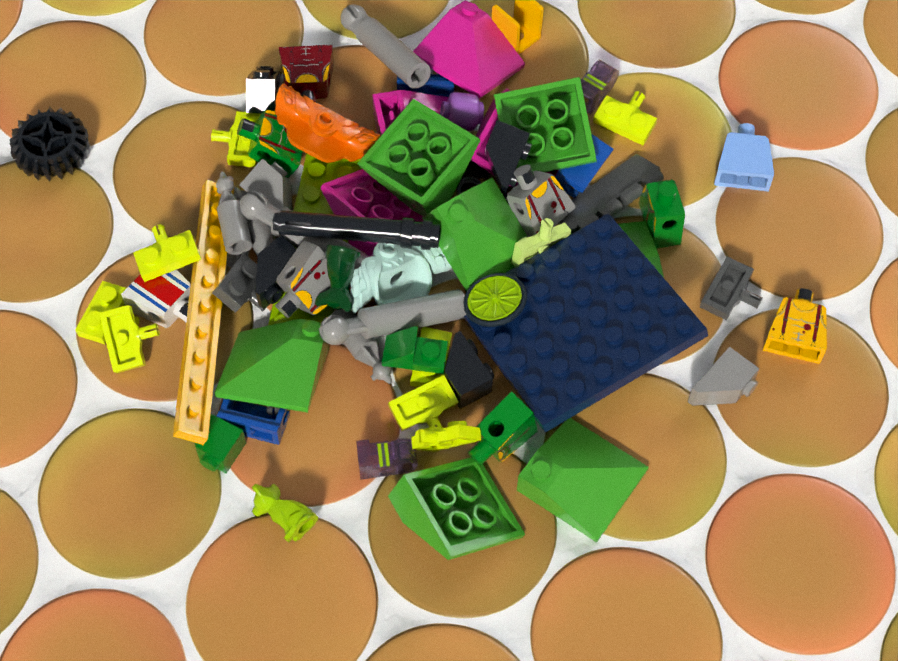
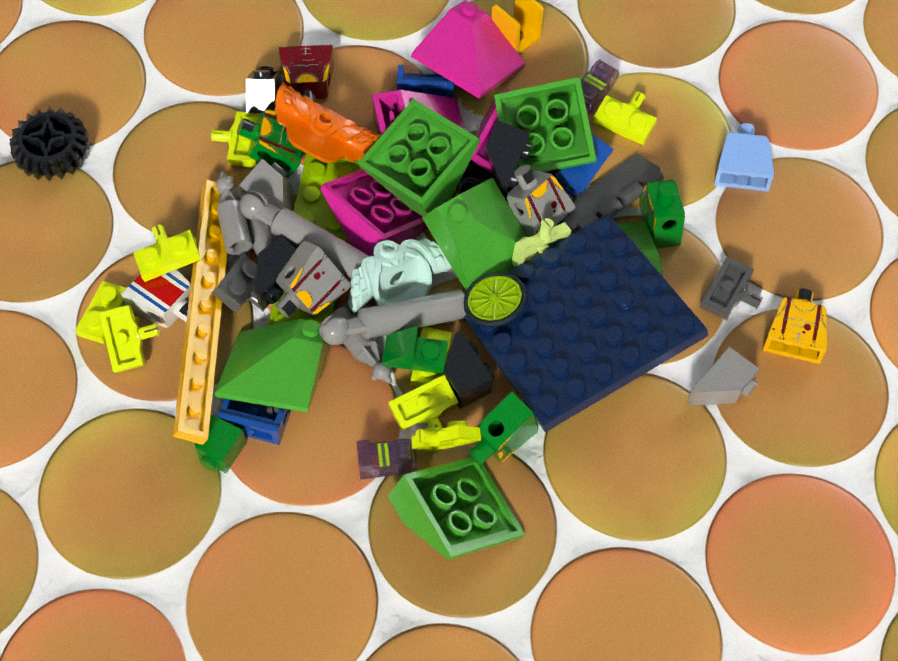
(289, 514): lime animal -> none
(340, 272): dark green animal -> none
(386, 46): light grey piece -> none
(403, 233): black cylinder -> none
(463, 110): medium lavender head -> none
(580, 478): bright green slope -> none

